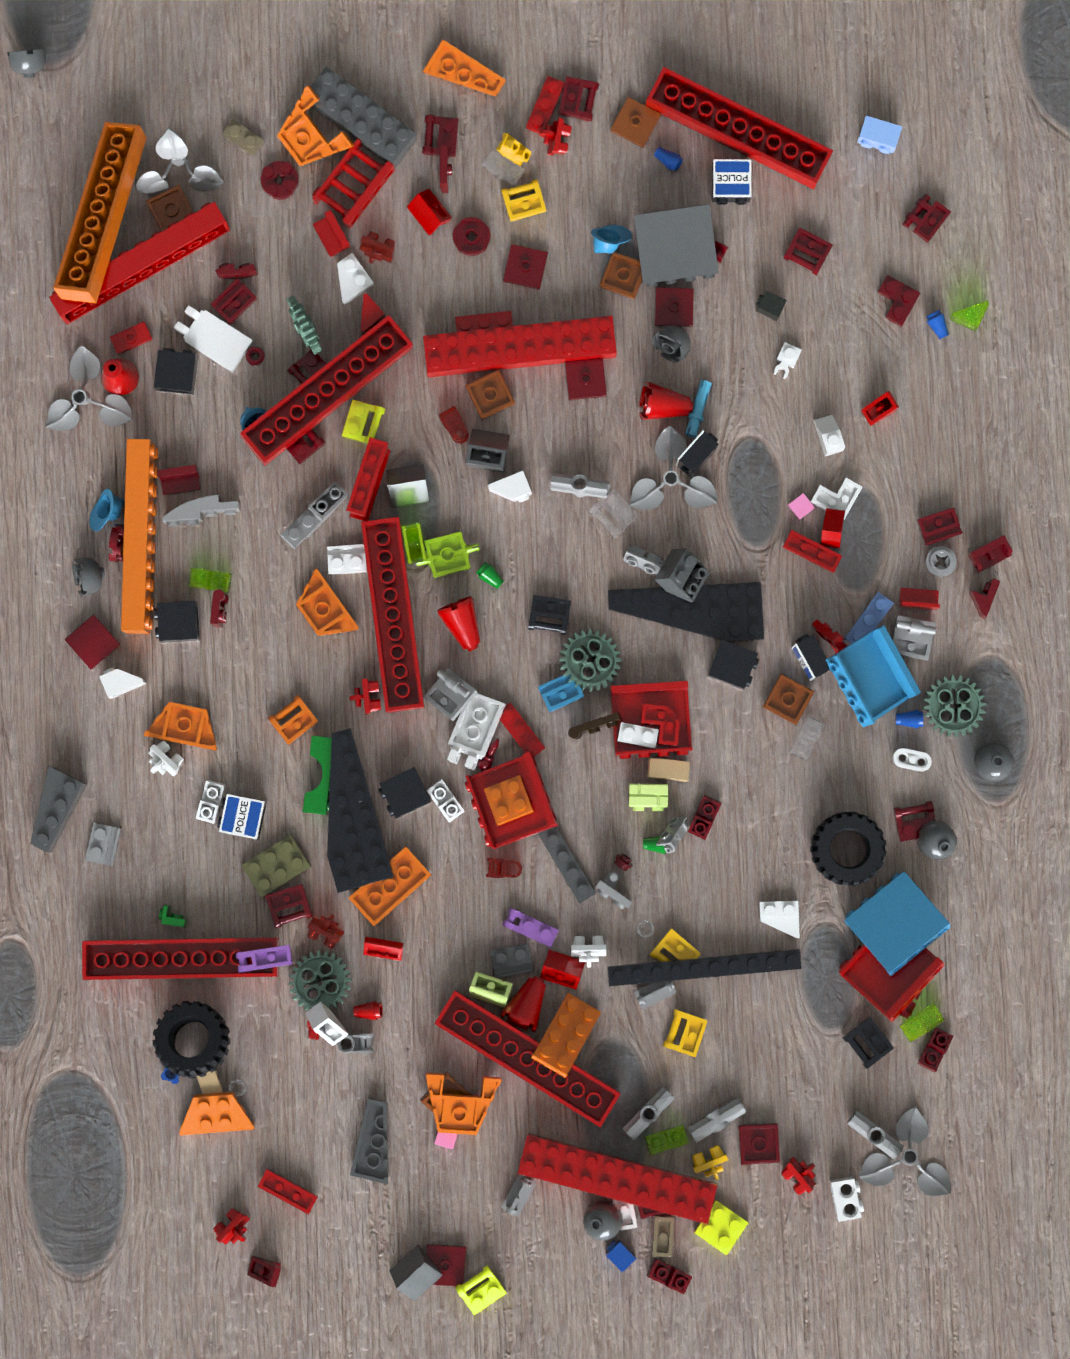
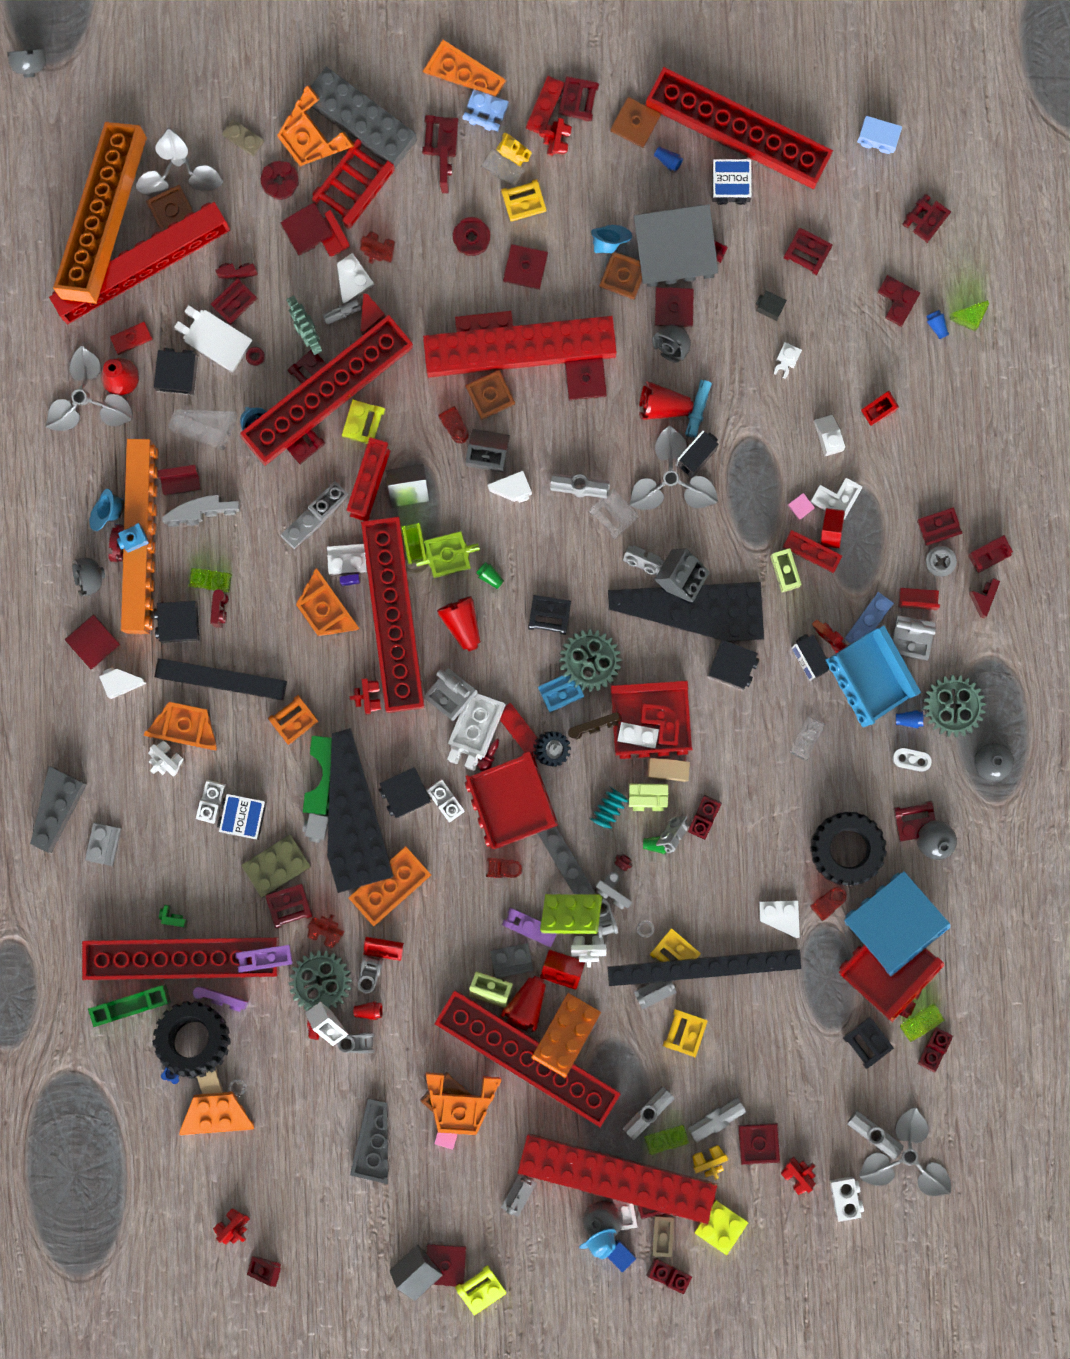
(129, 1005): none -> green arch
(139, 538): none -> dark azure brick
(204, 426): none -> clear wedge
(219, 998): none -> medium lavender plate
(220, 679): none -> black beam
(287, 1191): red plate -> none
(306, 229): none -> dark red slope
(316, 827): none -> light grey brick
(341, 312): none -> light grey axle
(350, 580): none -> dark purple tile
(369, 972): none -> light grey piece
(428, 211): red panel -> none
(487, 105): none -> light blue plate
(508, 800): orange plate -> none
(552, 748): none -> black wheel
(571, 913): none -> lime plate
(601, 1243): none -> dark azure piece
(606, 921): none -> light grey piece
(609, 808): none -> teal piece
(785, 570): none -> yellowish green brick
(788, 699): dark orange plate -> none
(826, 905): none -> clear red piece

